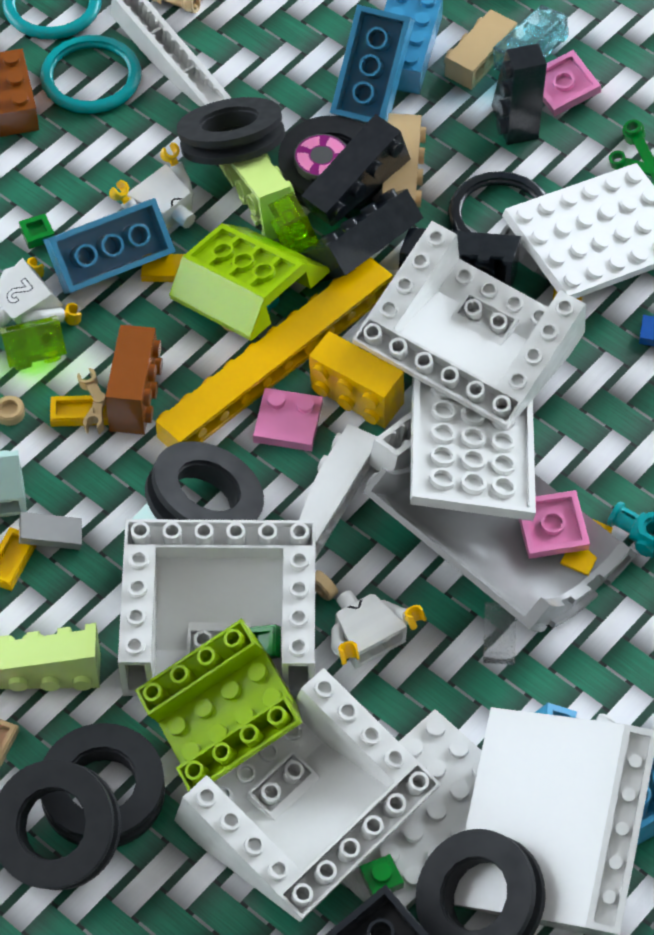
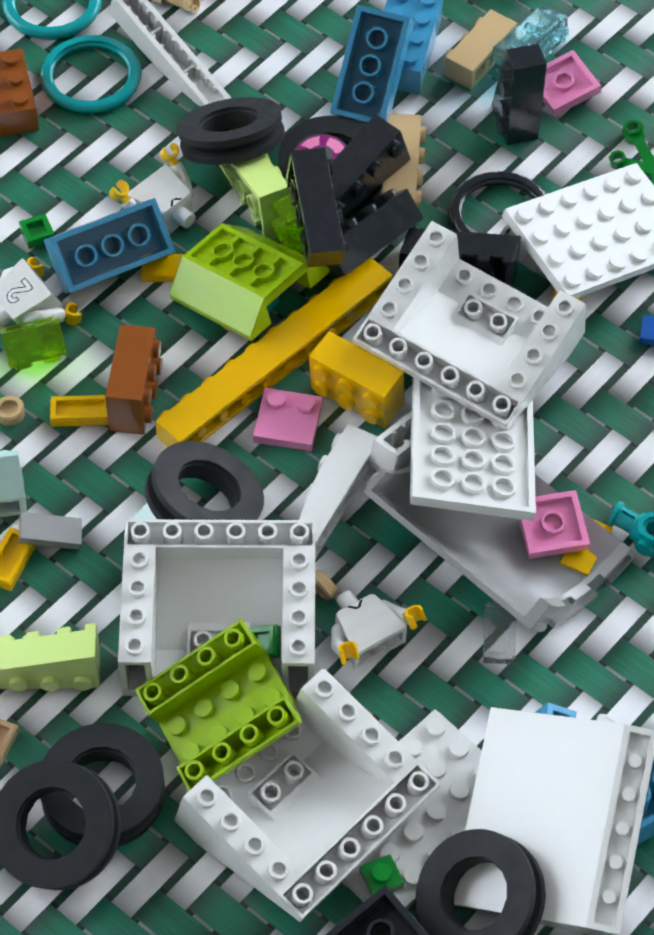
(95, 414): tan piece -> none
(316, 207): none -> black wedge

